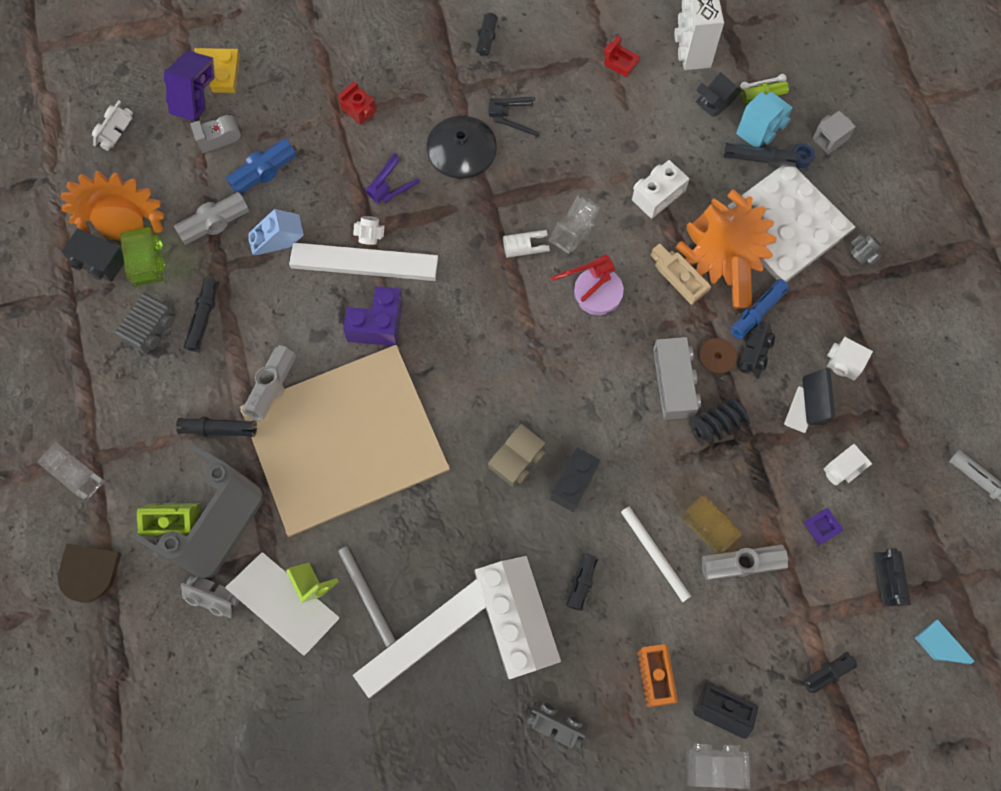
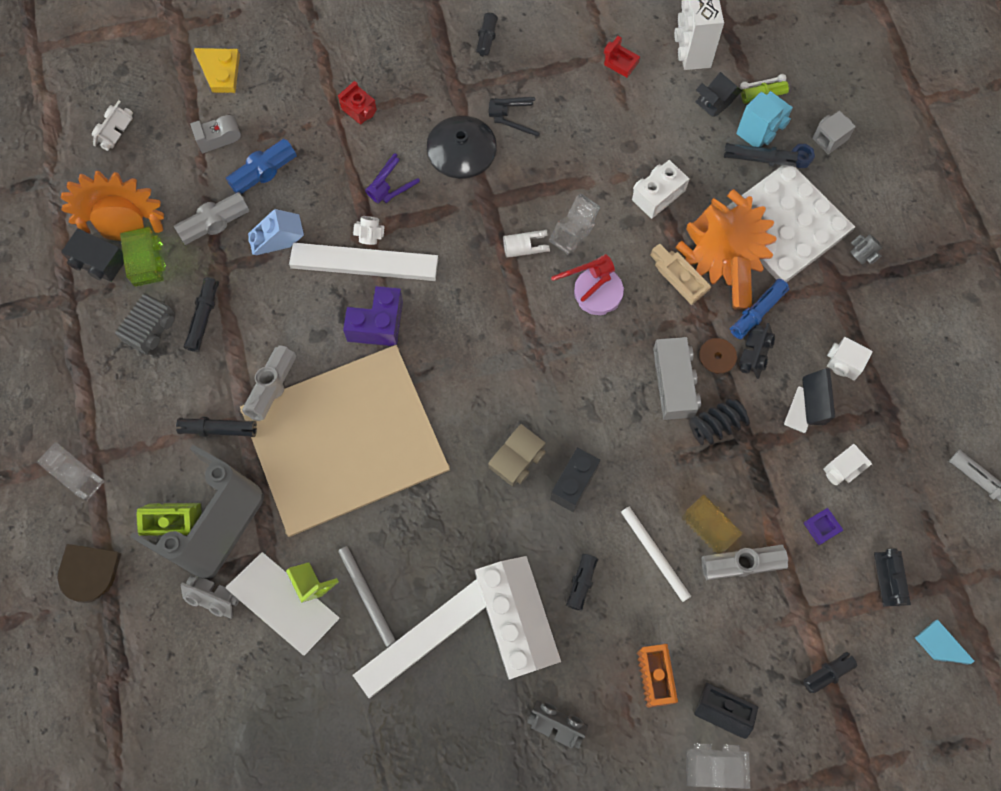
(186, 84): dark purple brick -> none

